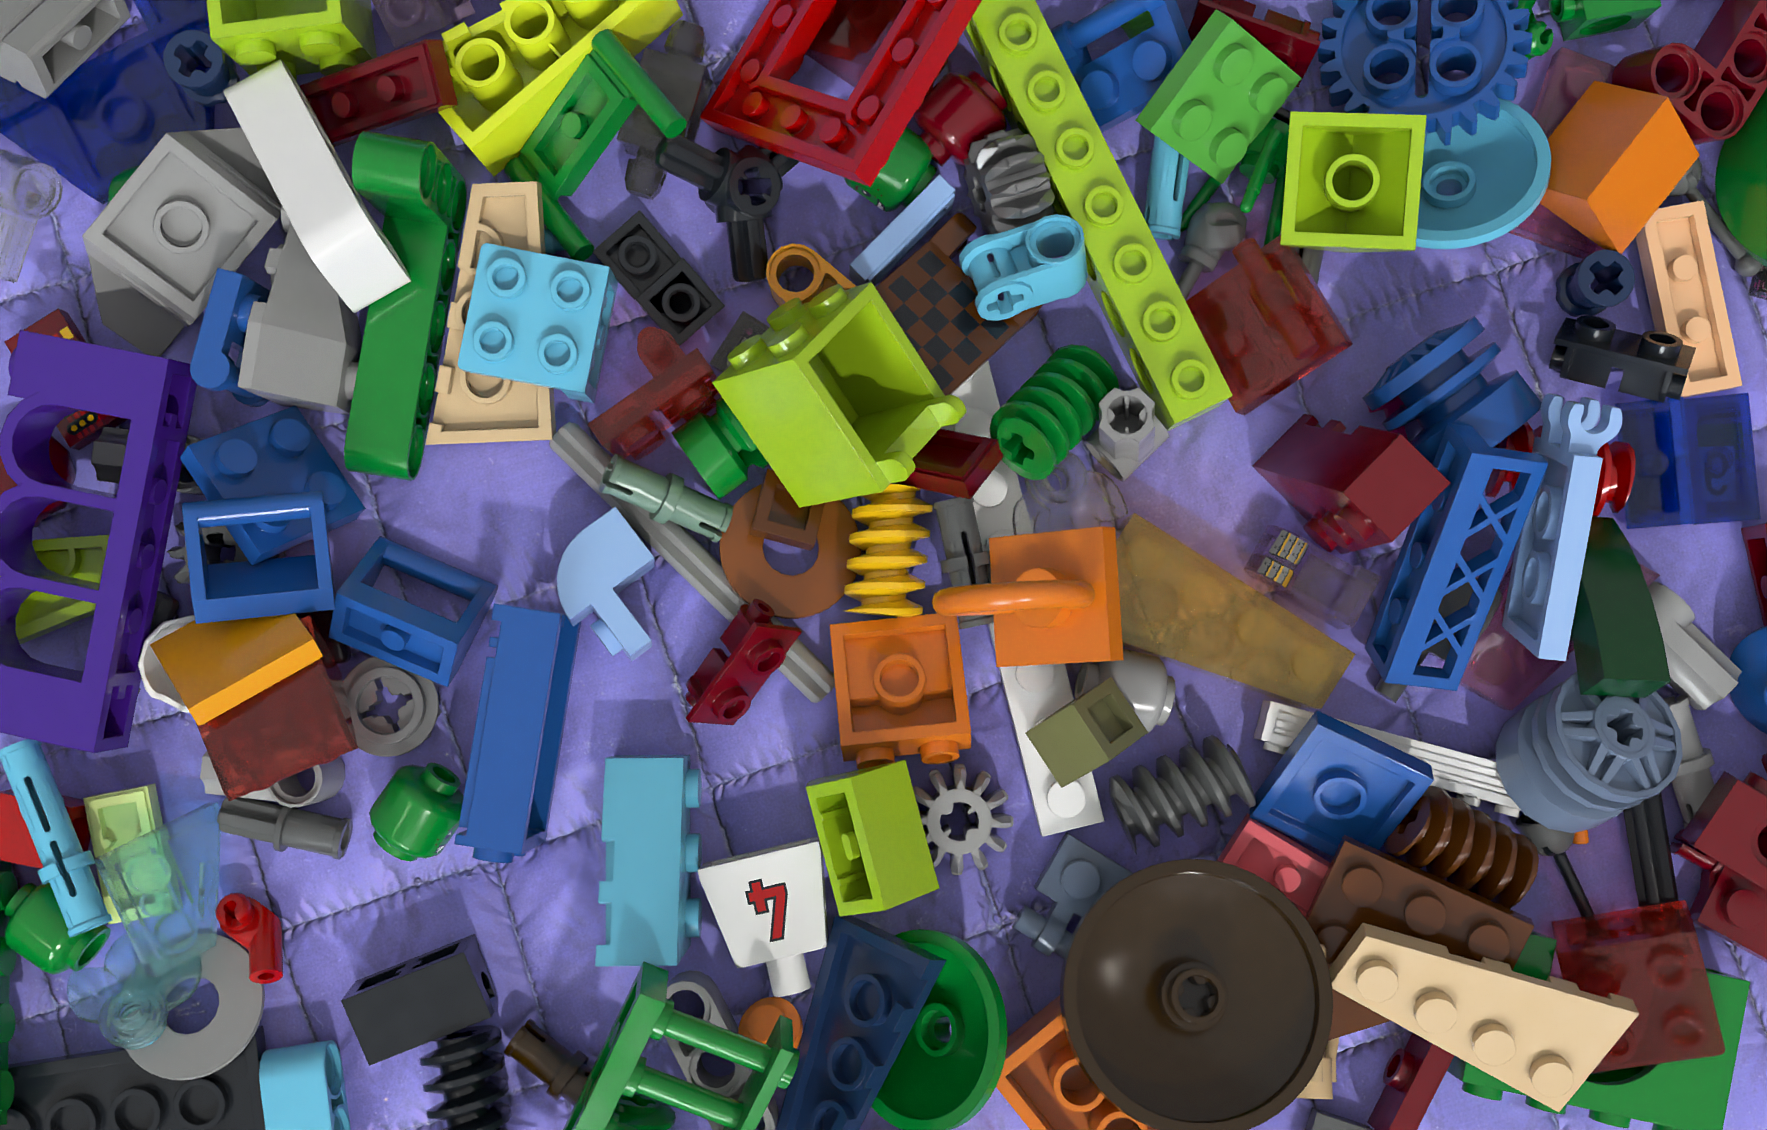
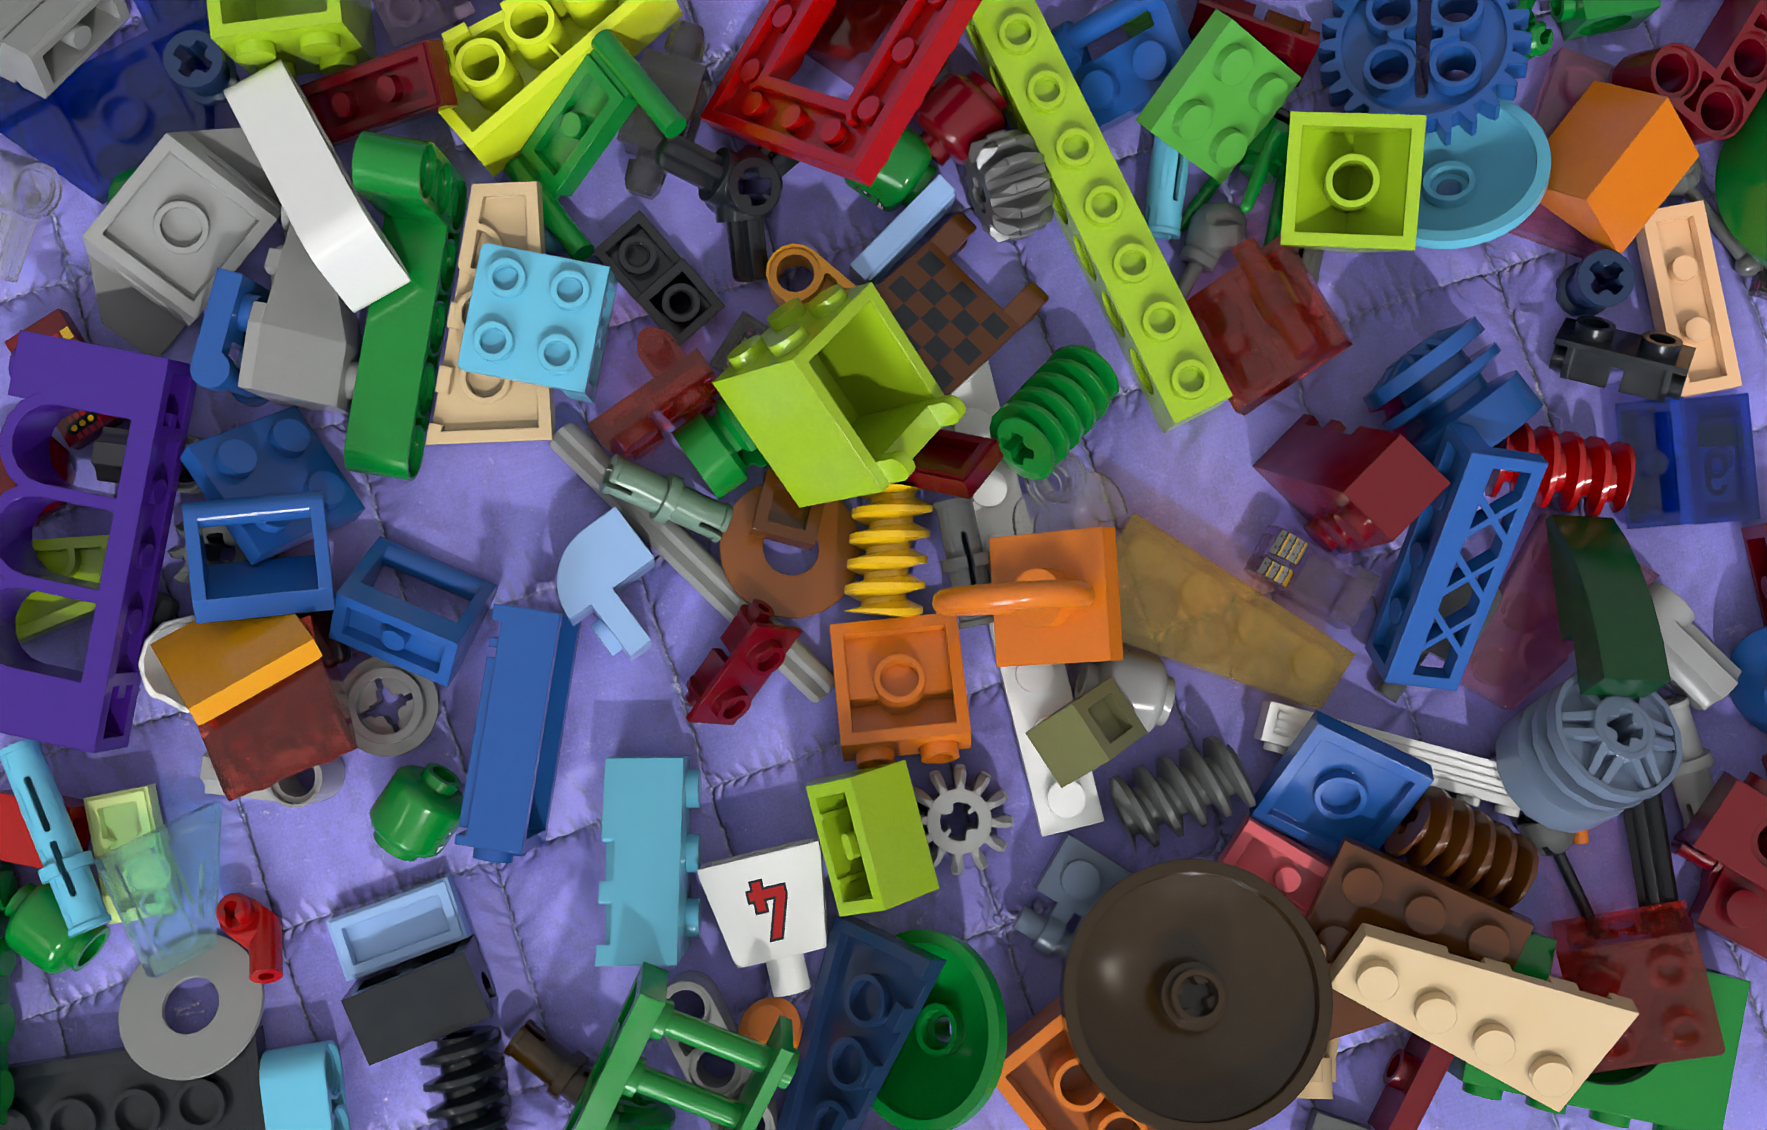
(121, 987): clear light blue plate -> none
(285, 826): dark grey axle -> none
(399, 928): none -> light blue tile
(1025, 266): medium azure piece -> none
(1126, 432): light grey piece -> none
(1558, 525): light blue tile -> none

